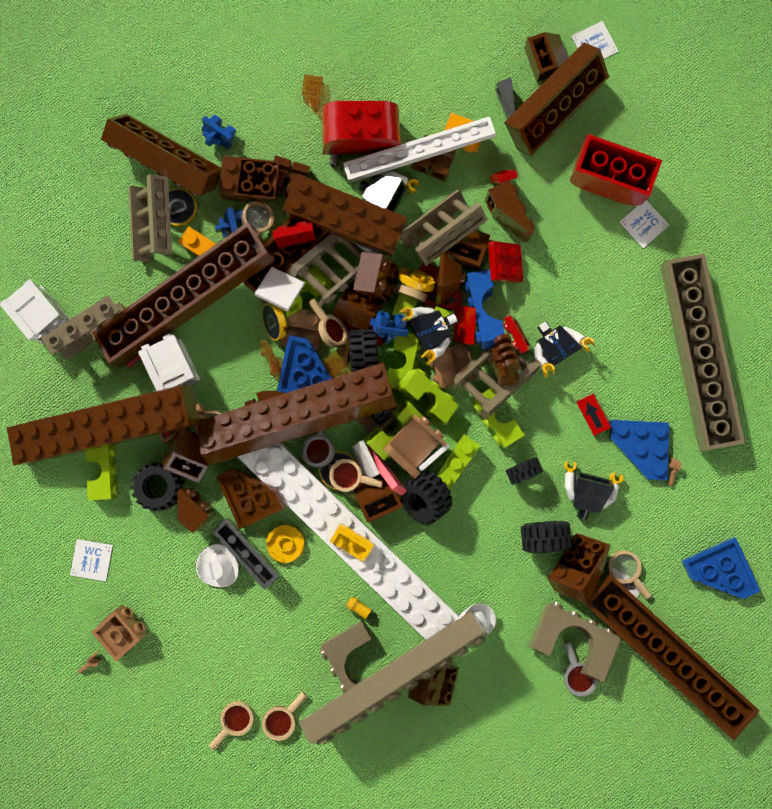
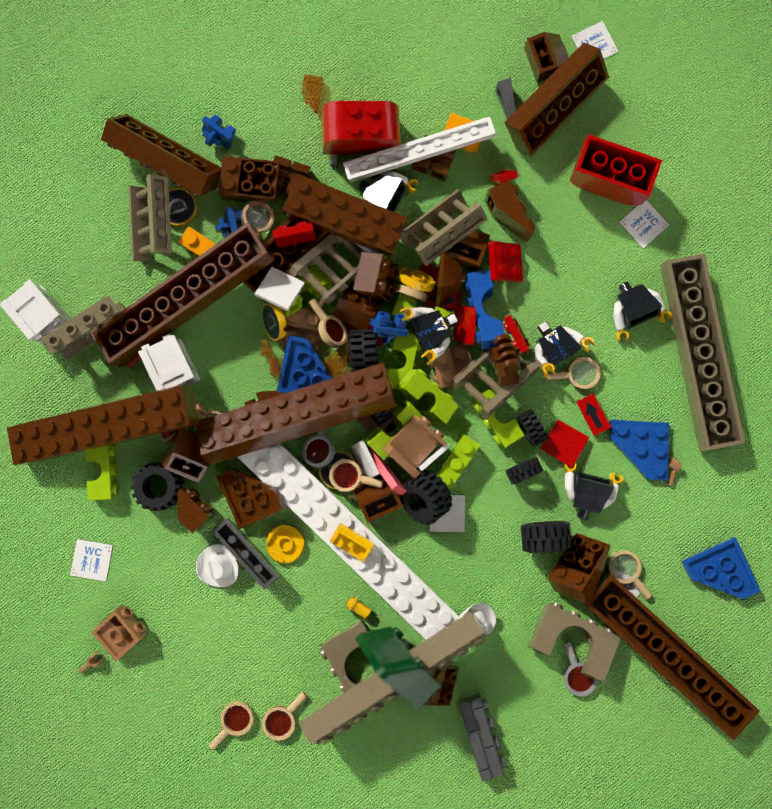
(393, 663): none -> dark green windscreen
(454, 519): none -> white piece
(480, 736): none -> dark grey brick
(532, 428): none -> black tyre
(564, 443): none -> red sticker
(581, 373): none -> piece
(636, 307): none -> black torso

